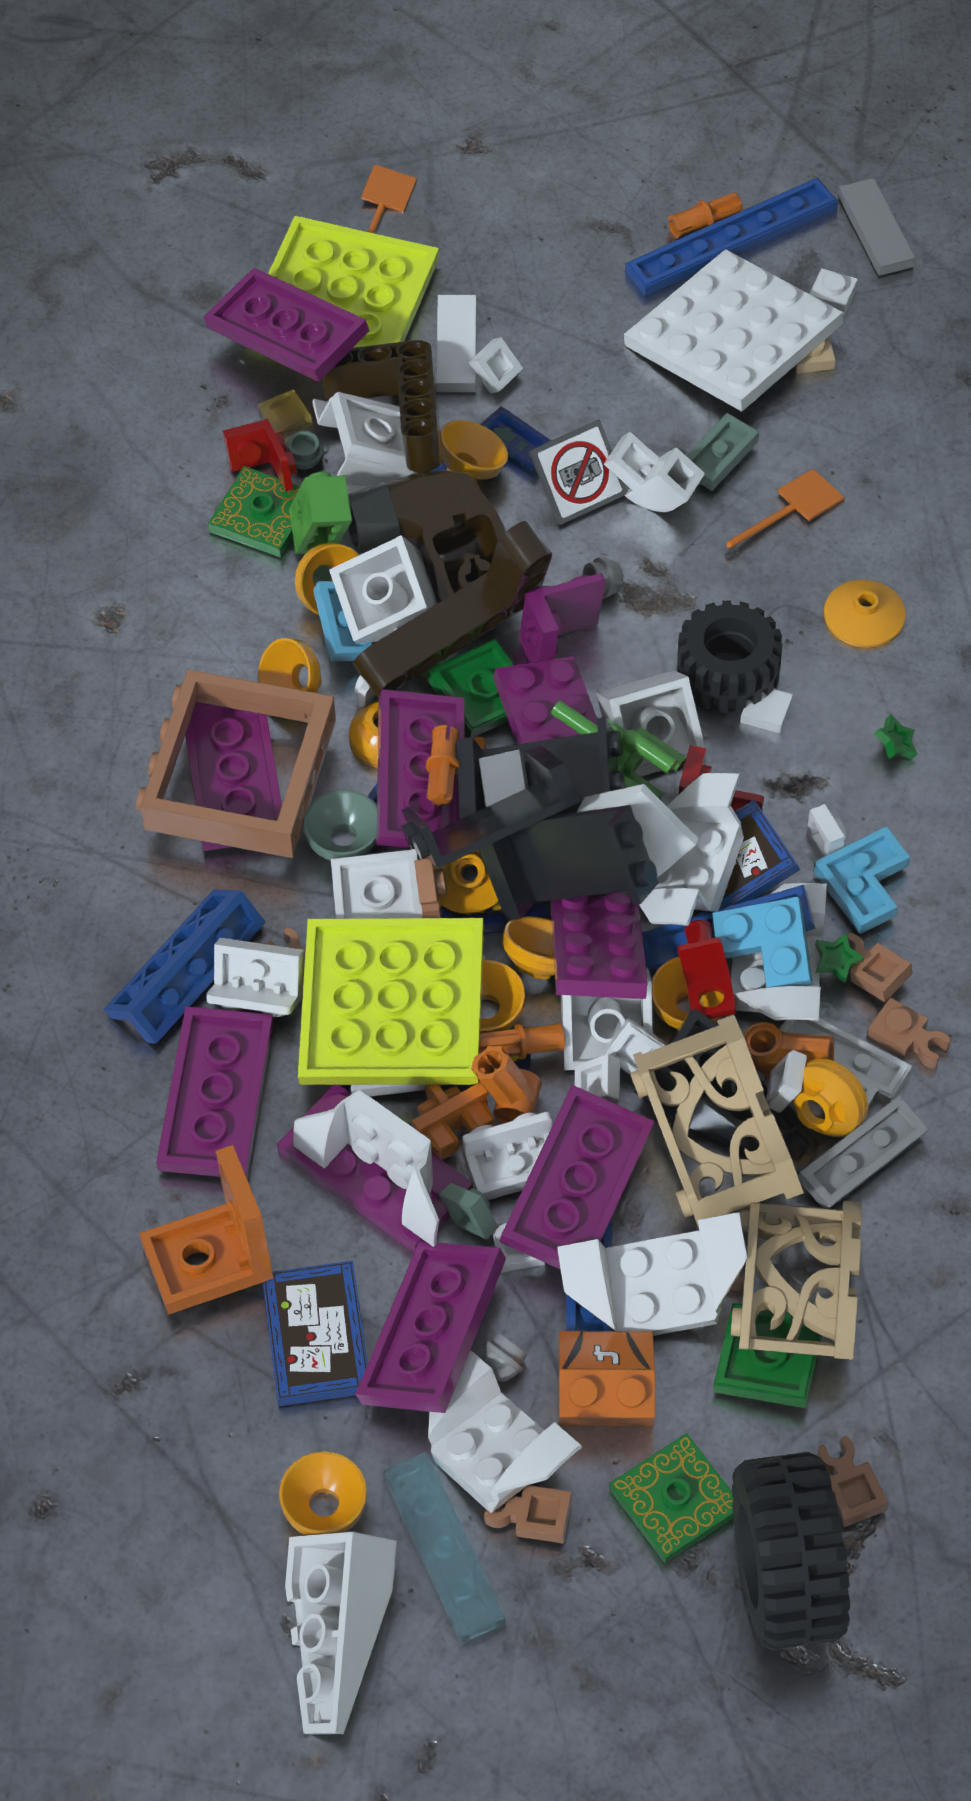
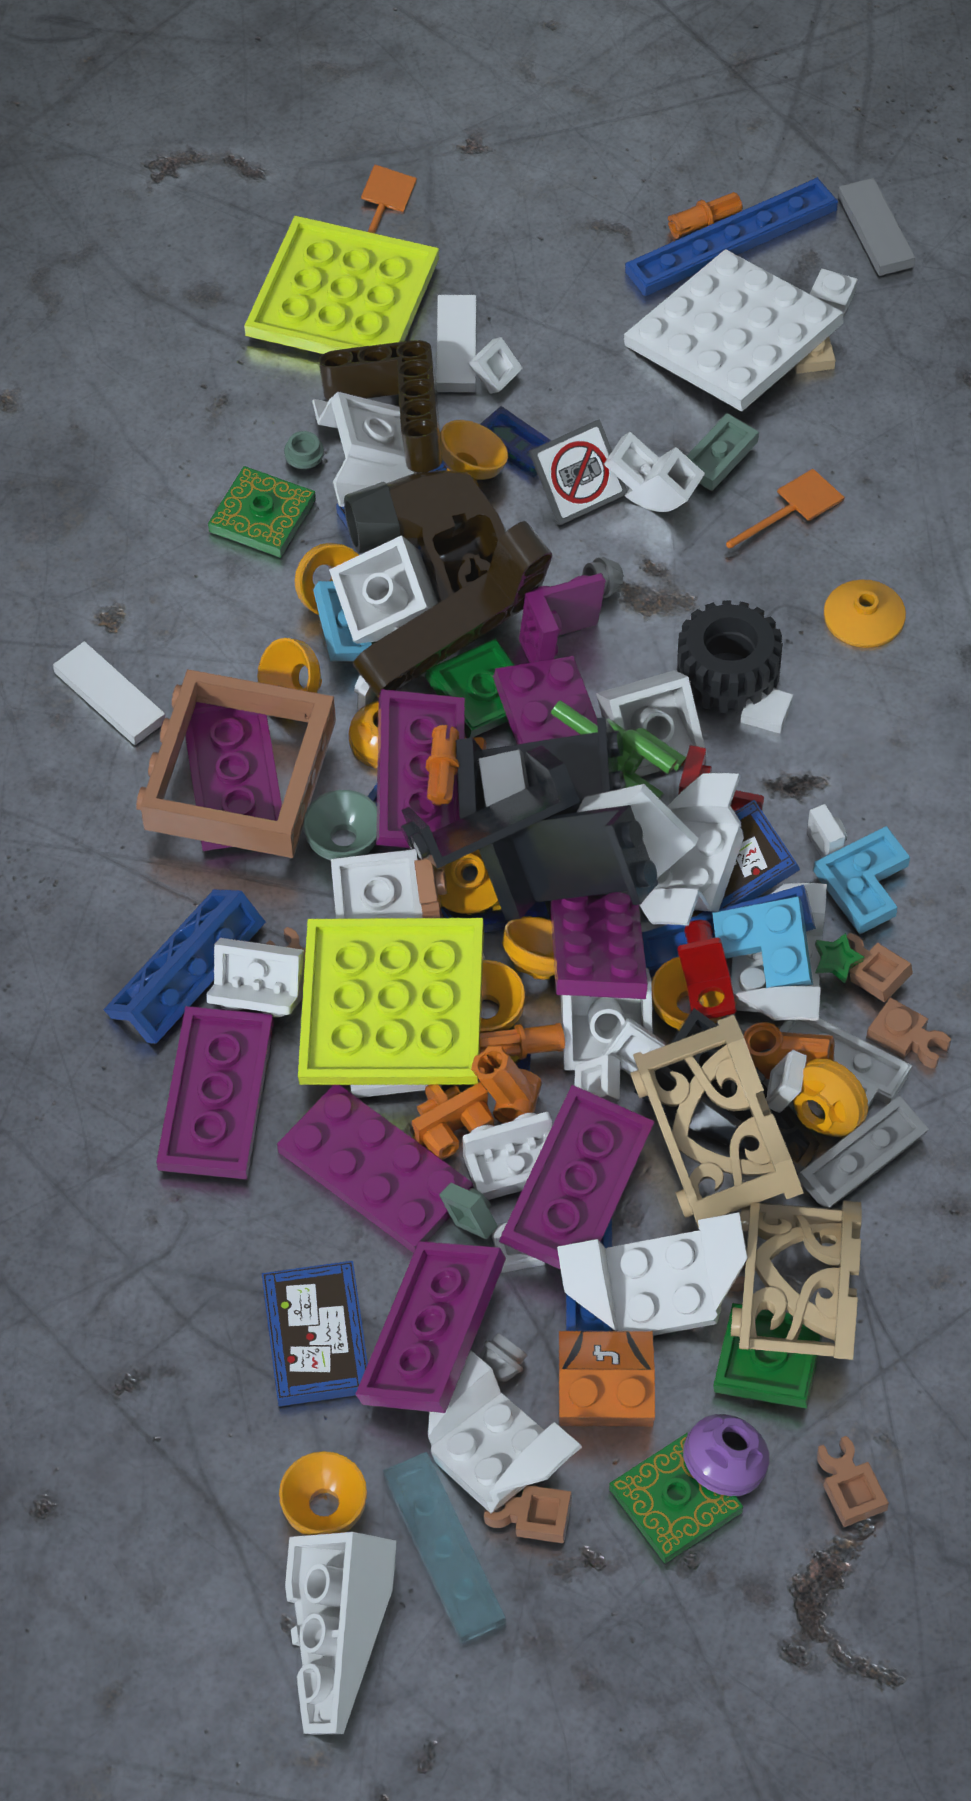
(109, 693): none -> white tile
(227, 1233): orange bracket -> none
(257, 445): red bracket -> none
(286, 324): magenta plate -> none
(286, 413): clear yellow tile -> none
(320, 511): bright green brick -> none
(377, 1138): white piece -> none
(719, 1466): none -> medium lavender piece
(790, 1550): black tyre -> none
(896, 738): green piece -> none

